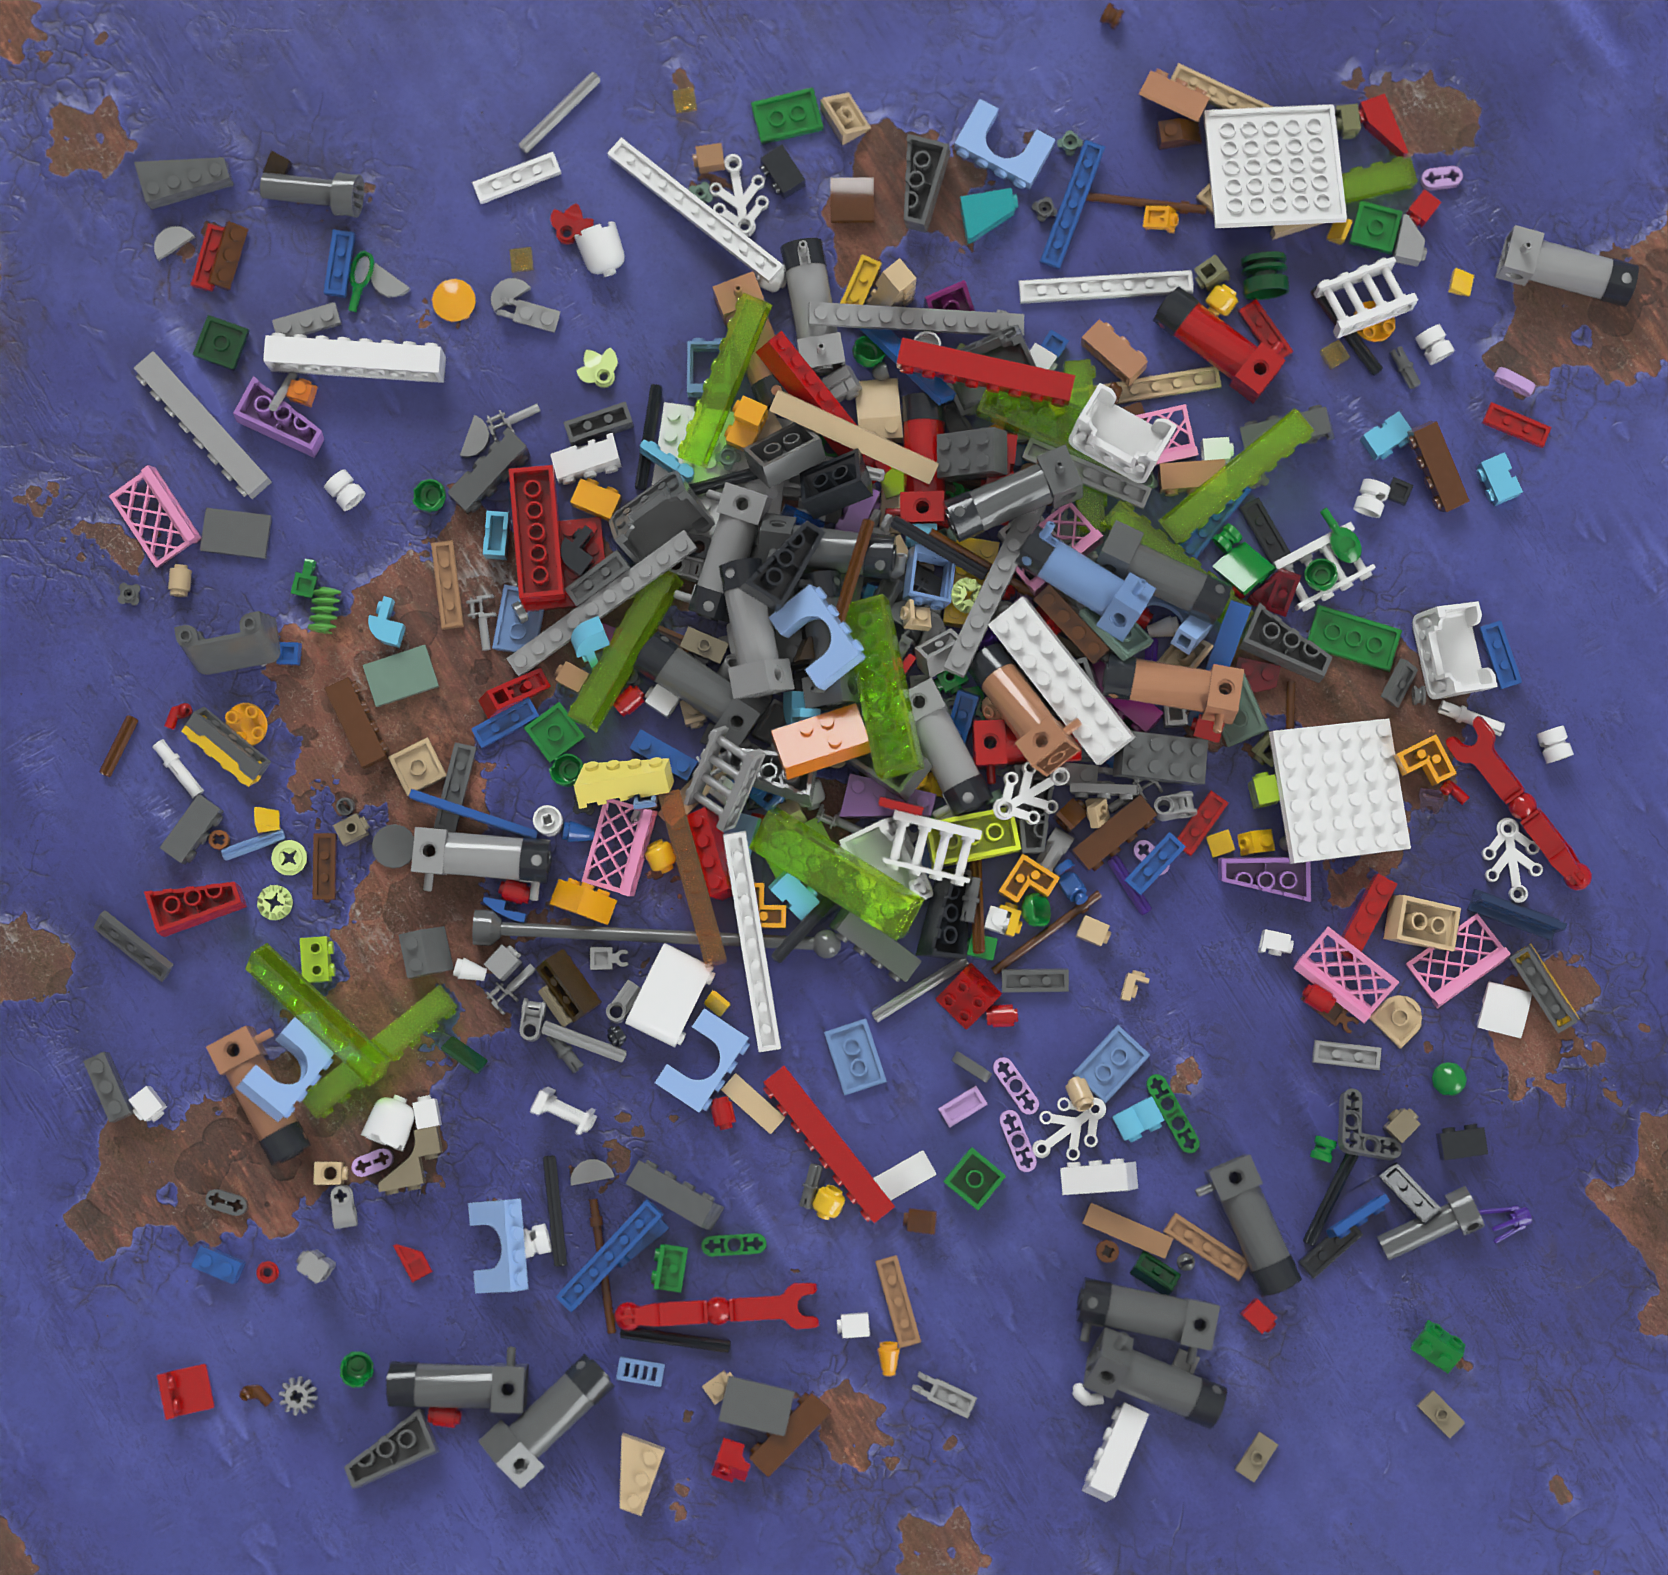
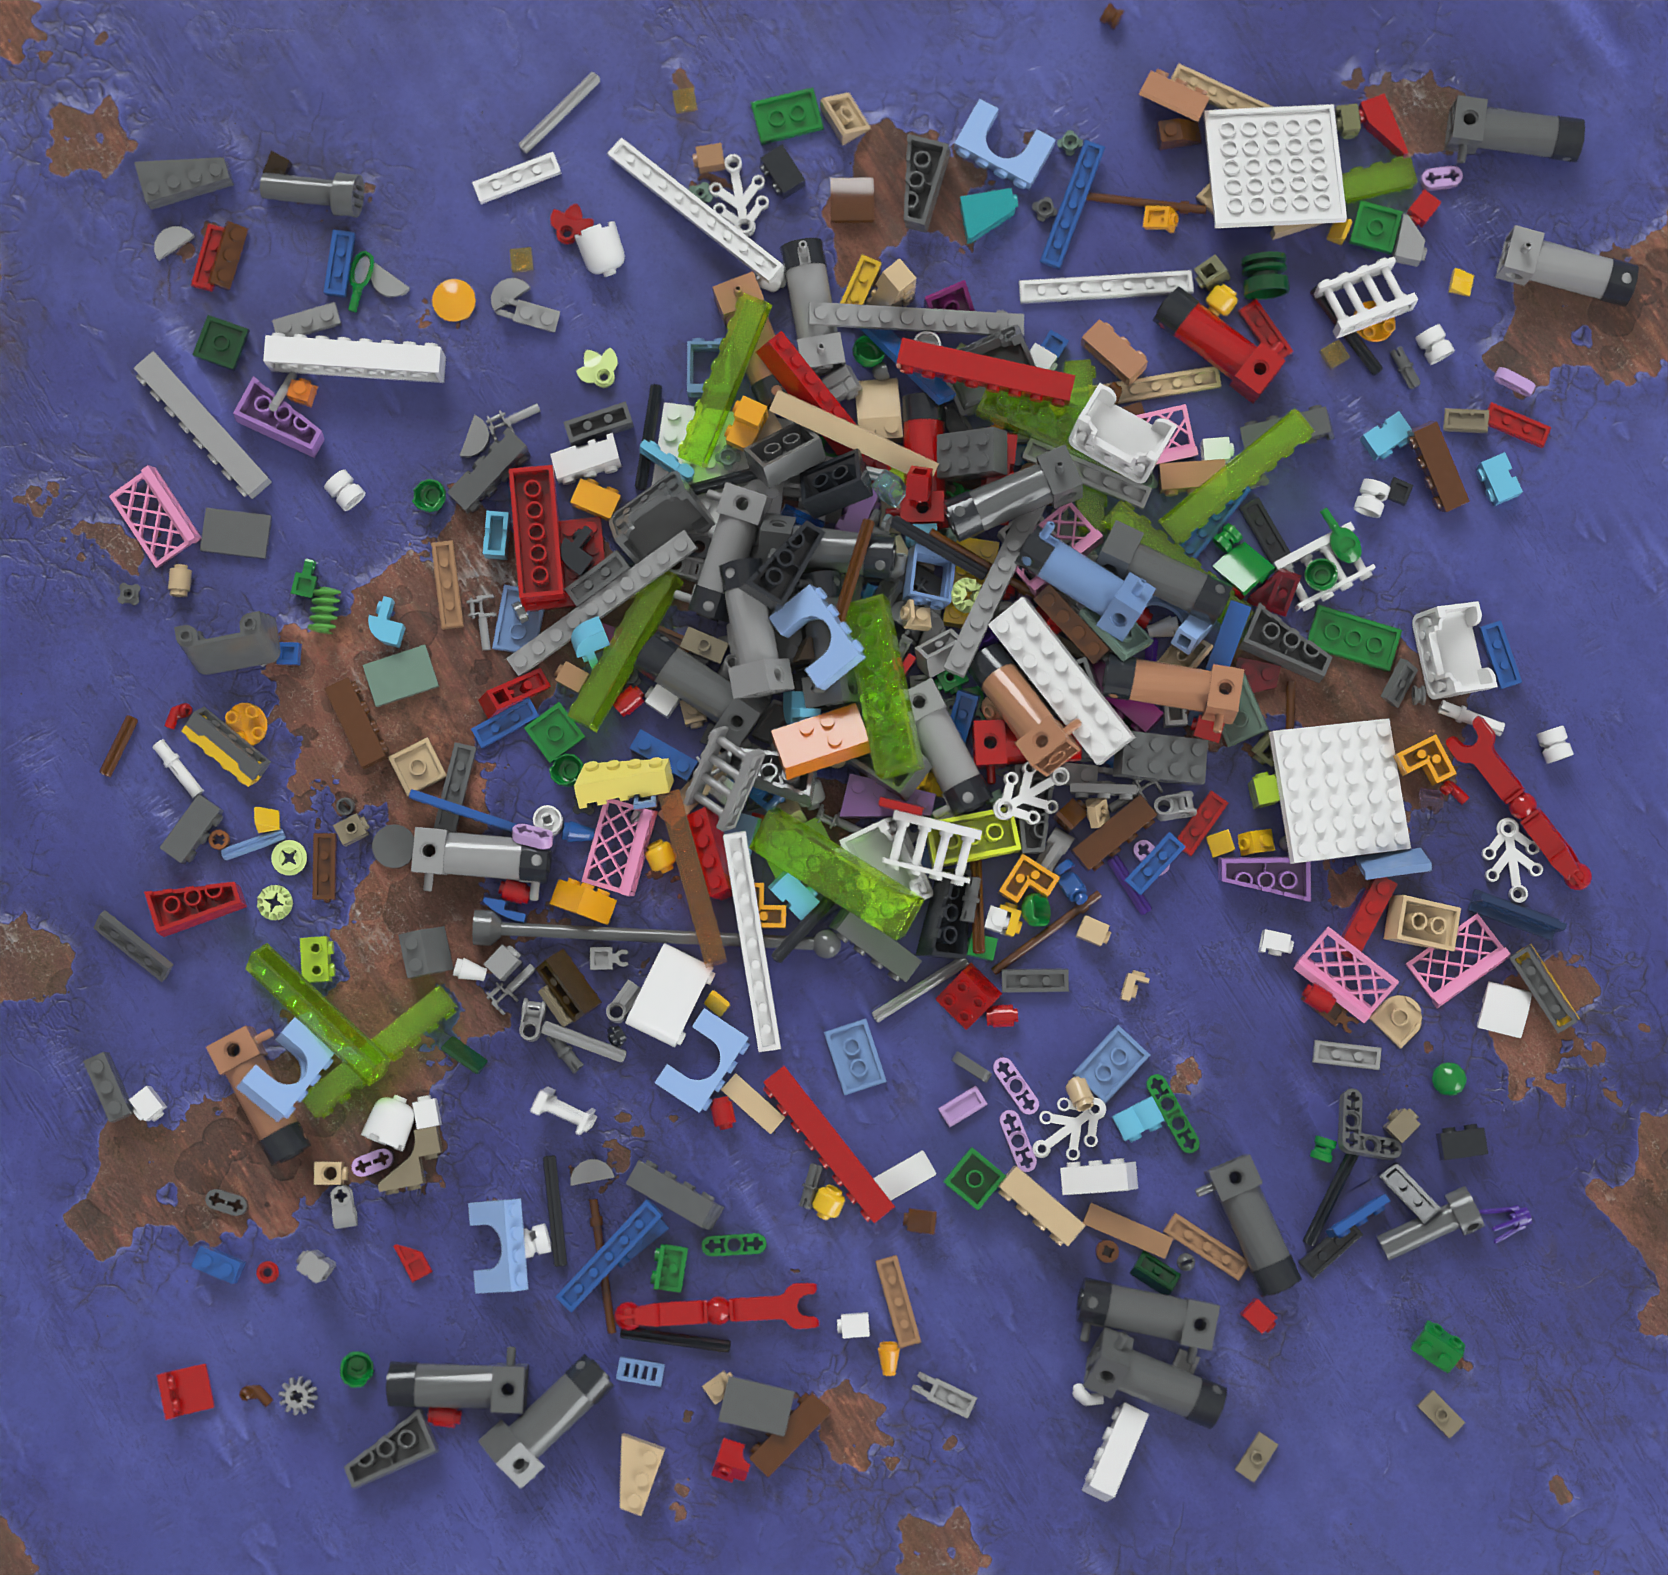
(532, 836): none -> lavender beam
(889, 488): none -> clear light blue brick
(919, 483): none -> red brick
(1041, 1206): none -> tan brick
(1393, 863): none -> medium blue tile
(1466, 420): none -> dark tan plate
(1477, 126): none -> dark grey piece

